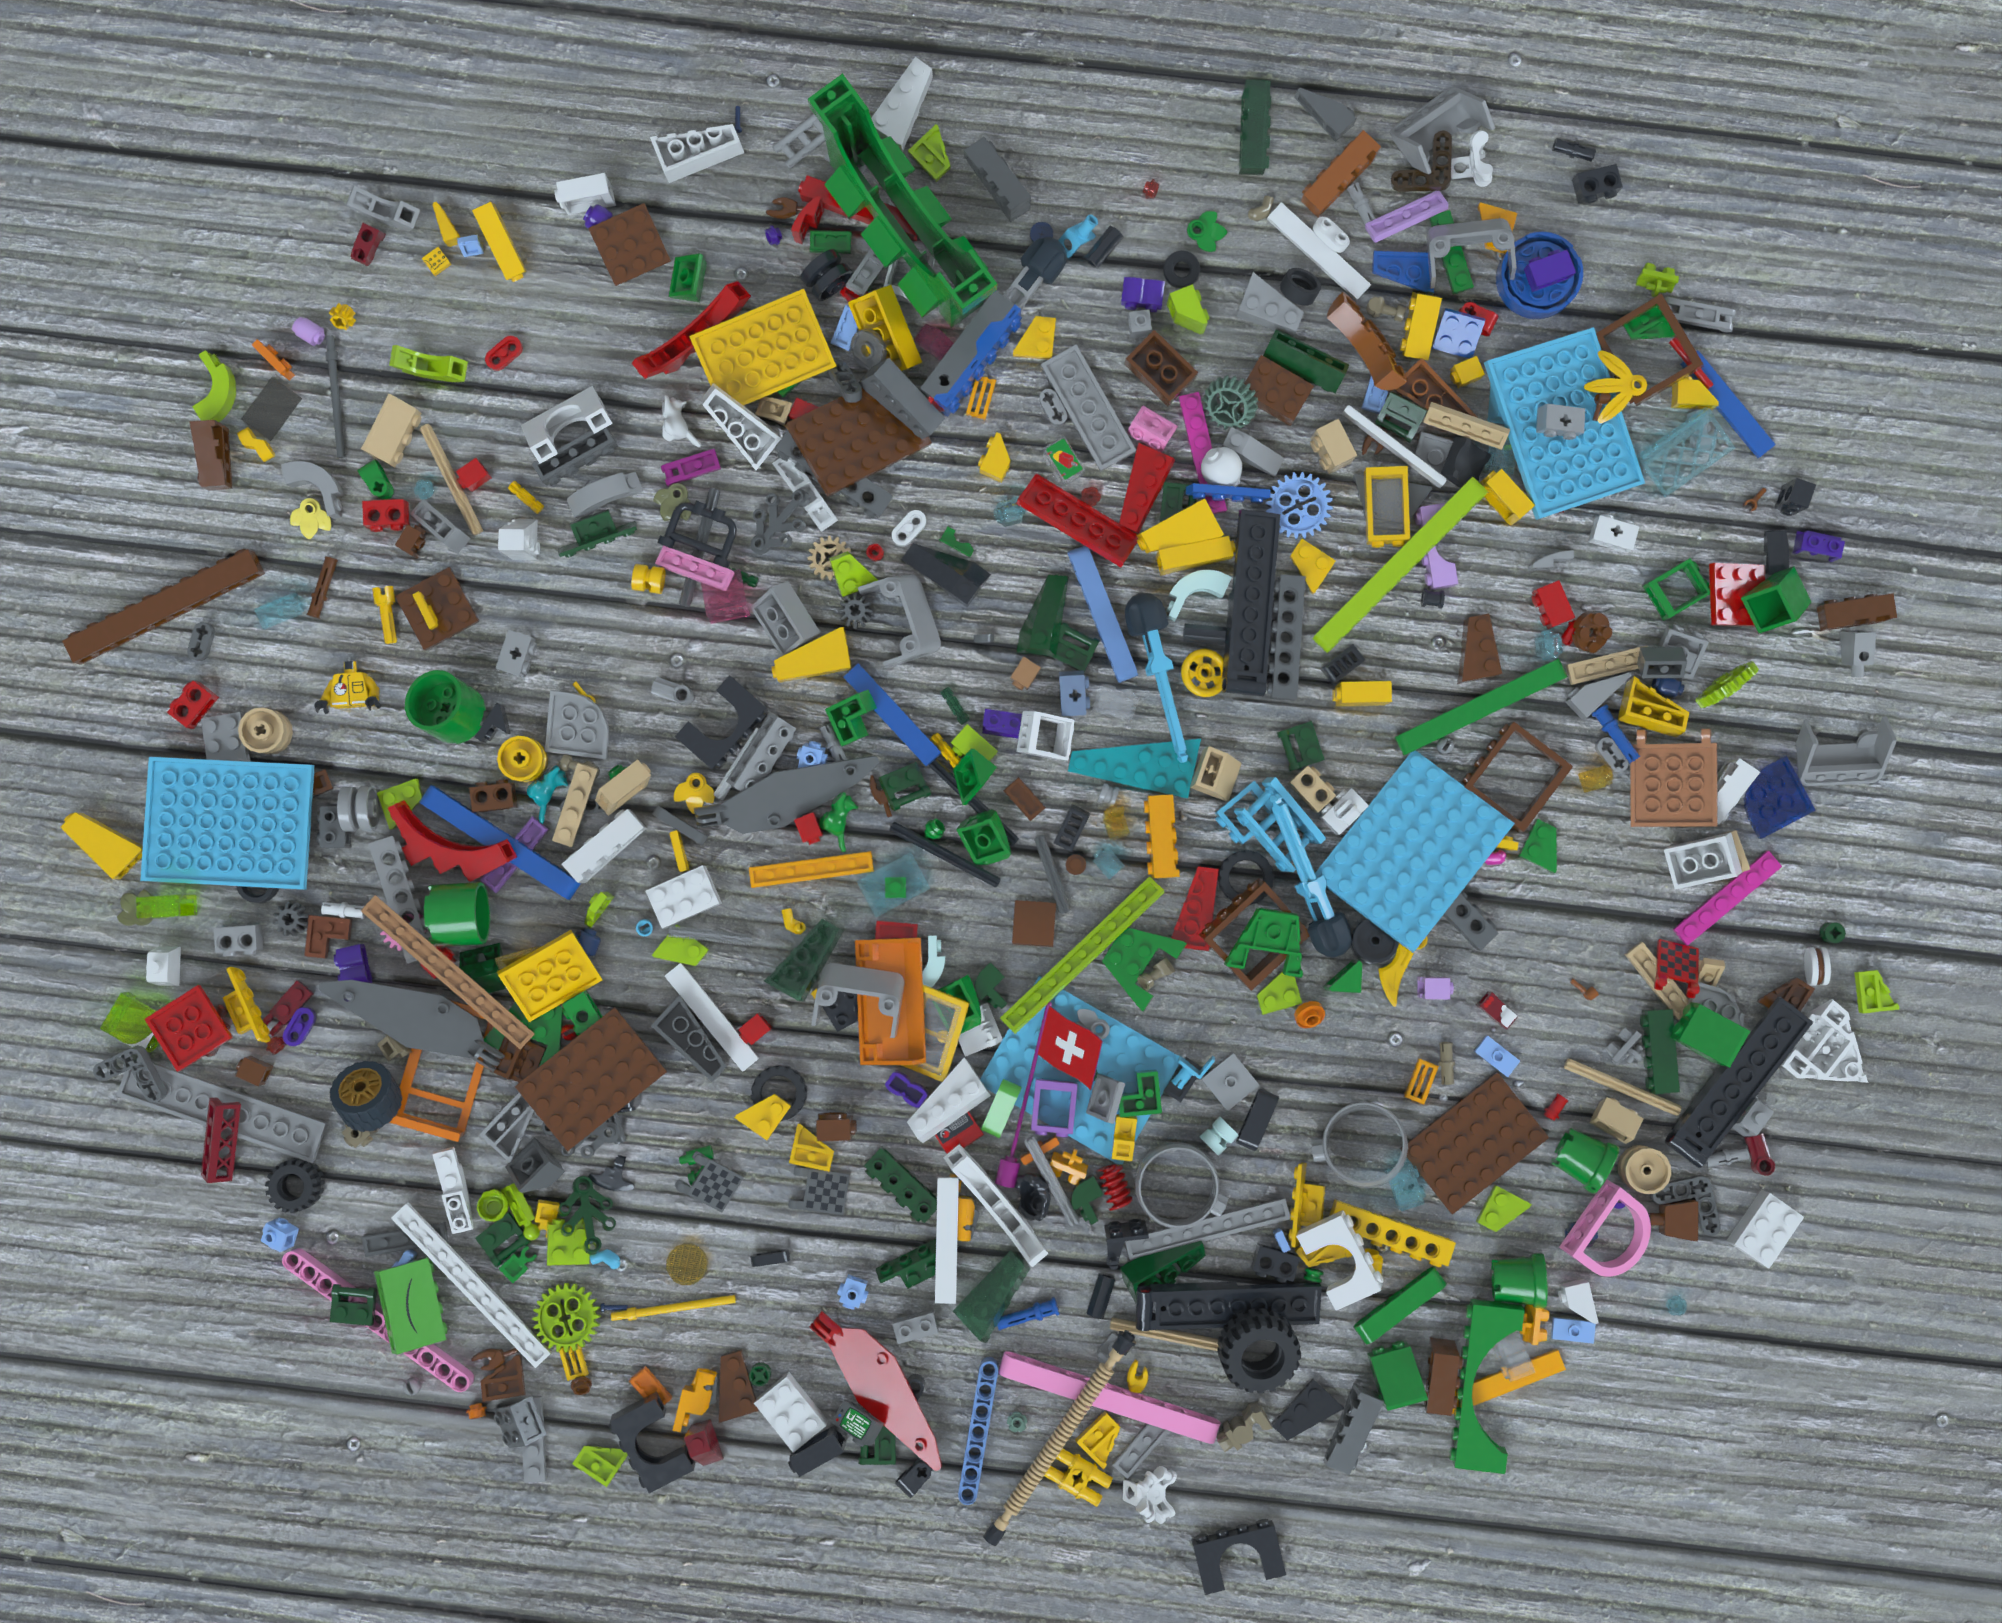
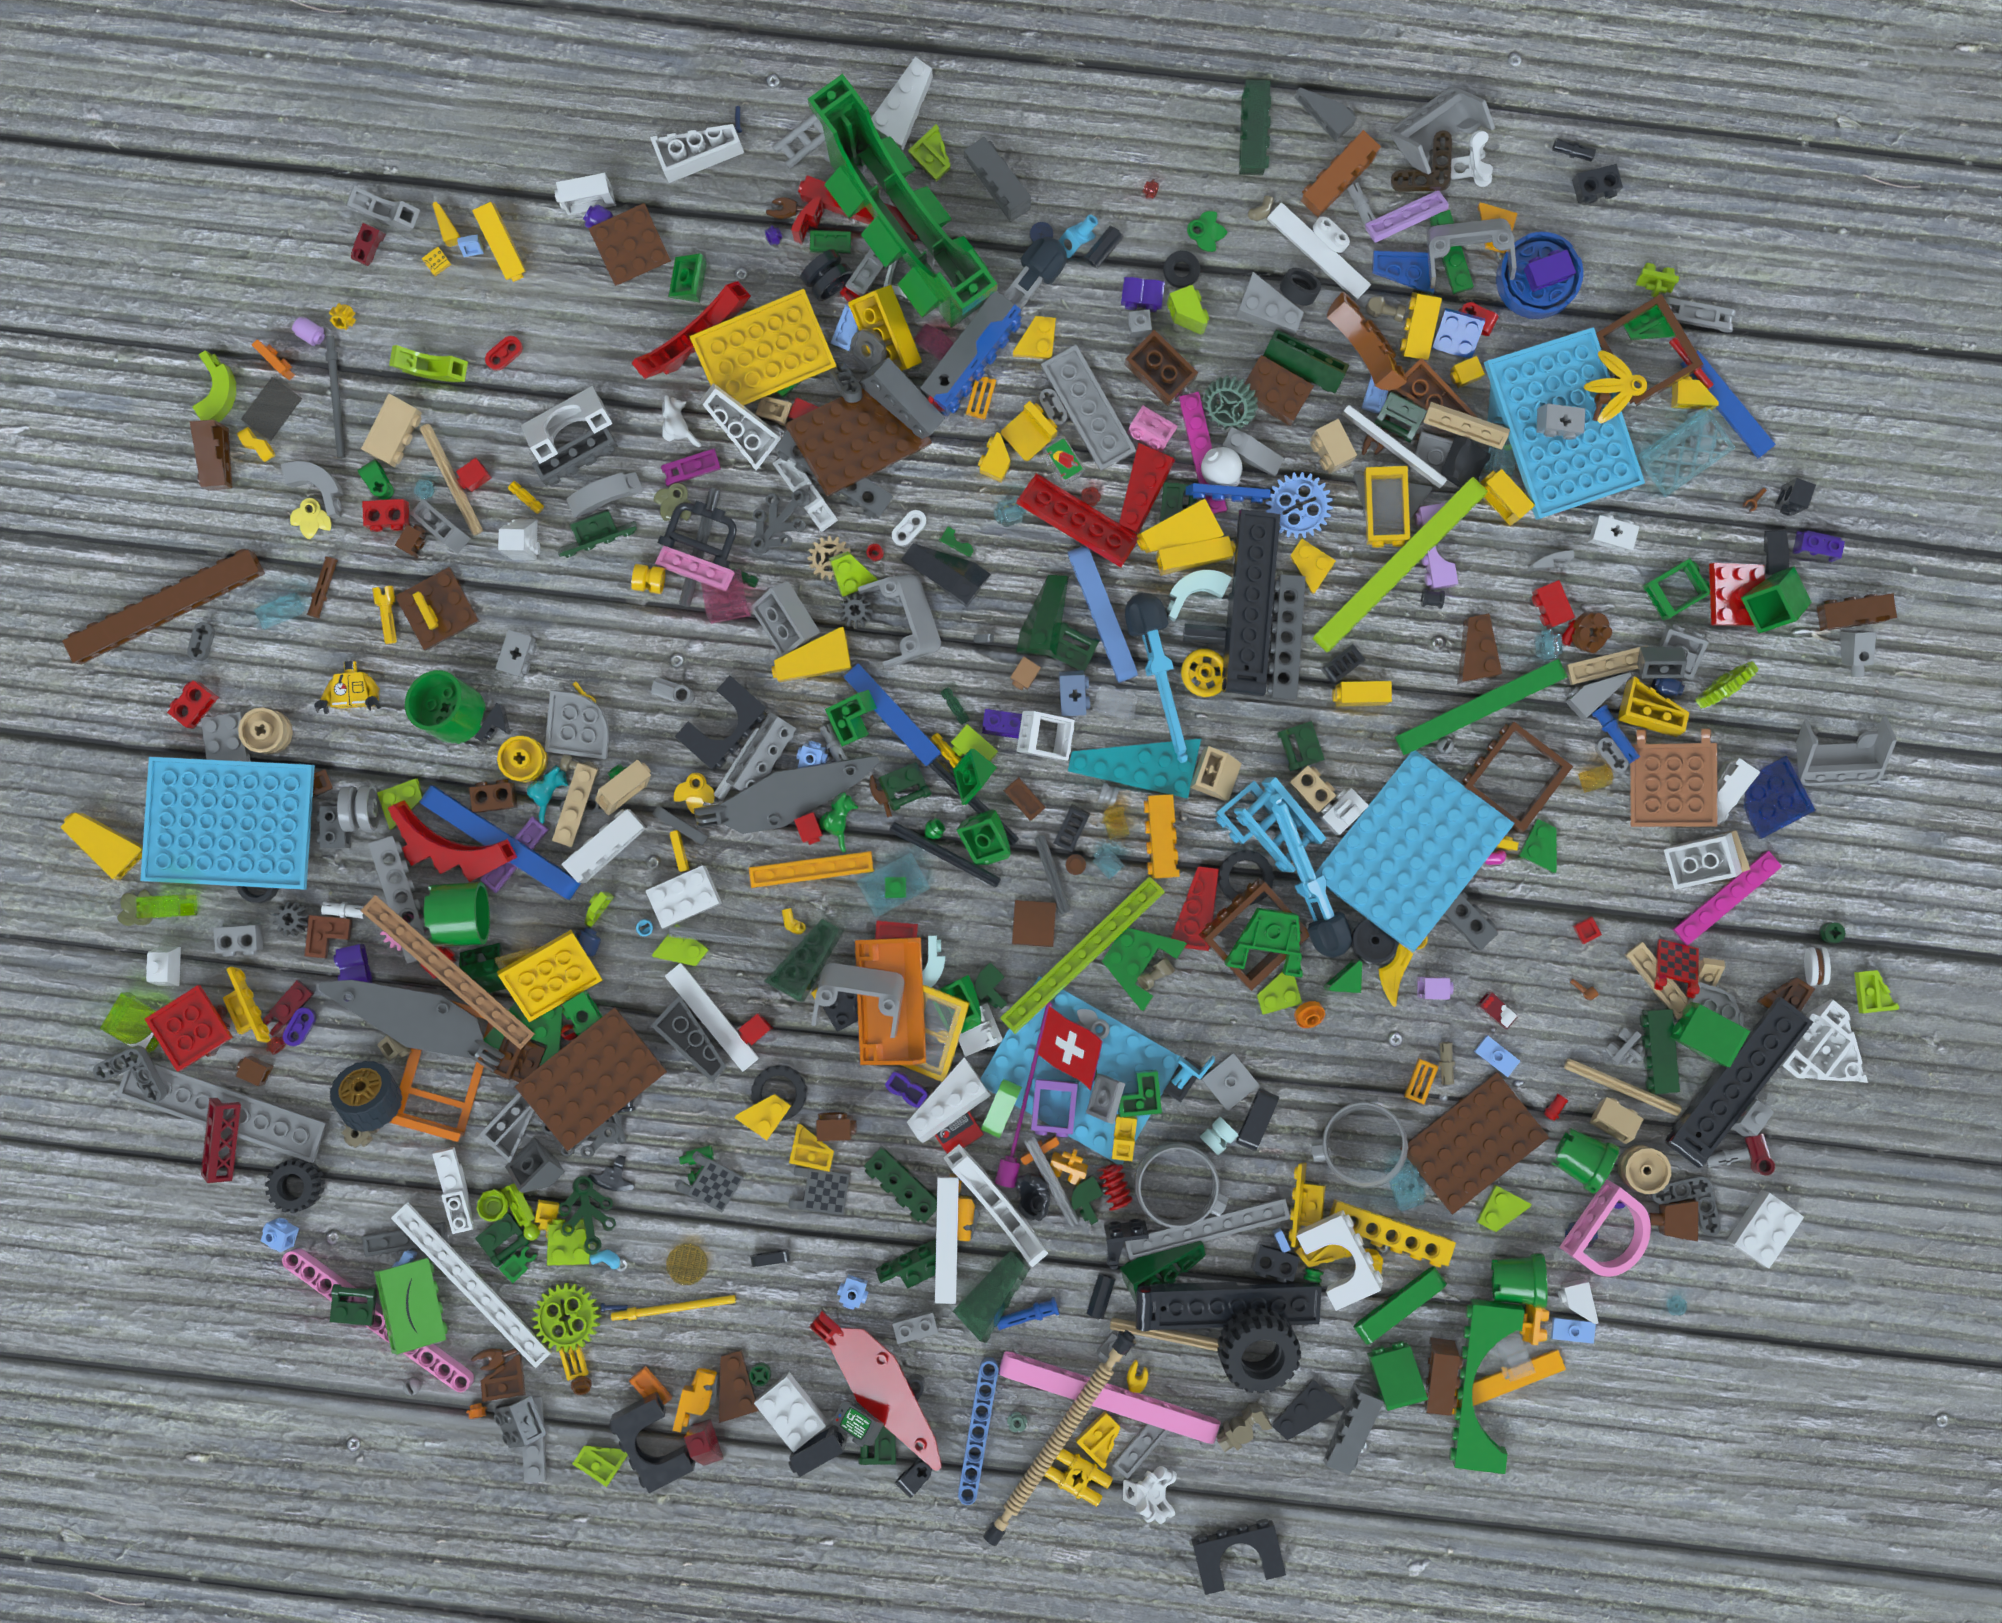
(1029, 431): none -> yellow bracket
(1587, 930): none -> red tile

